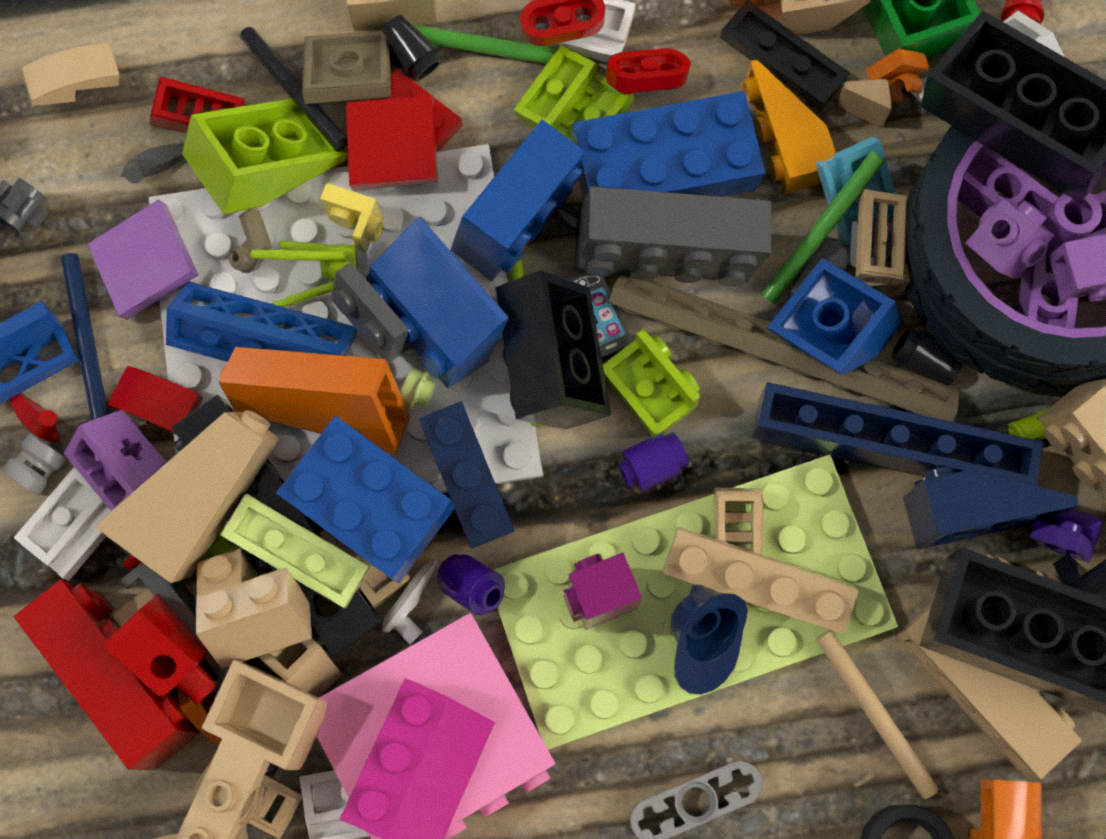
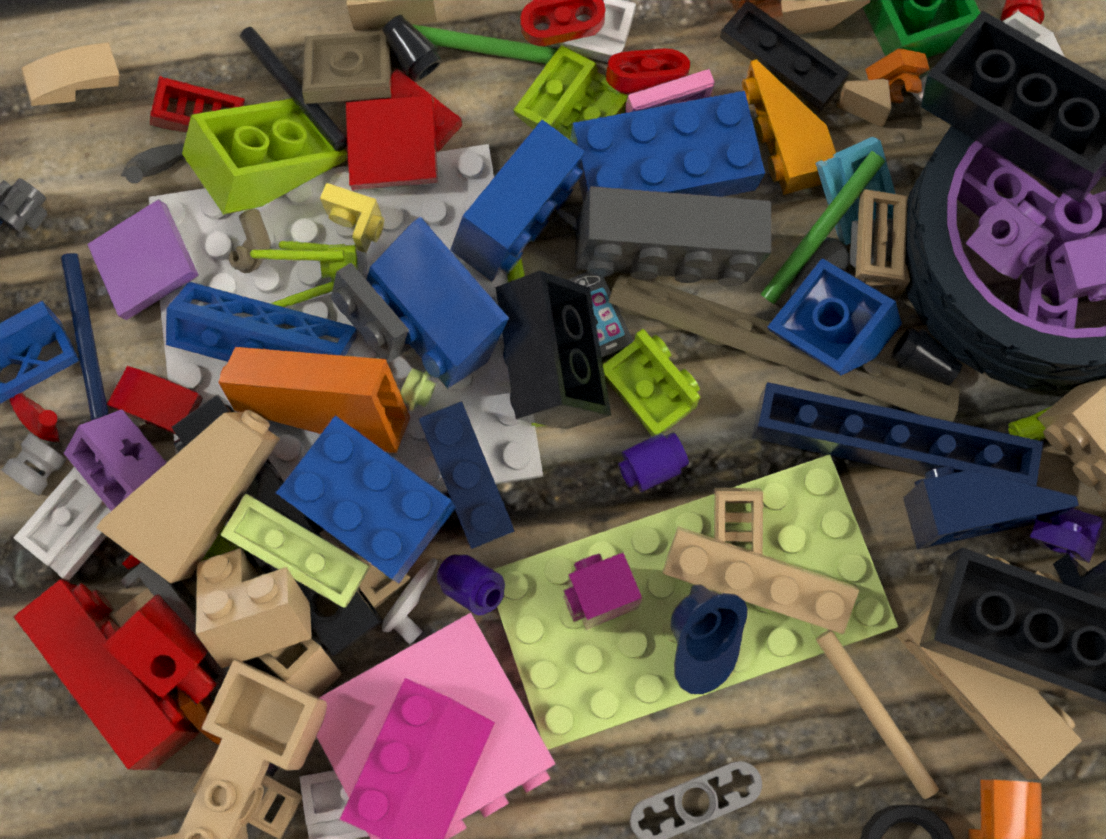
(676, 91): none -> bright pink tile

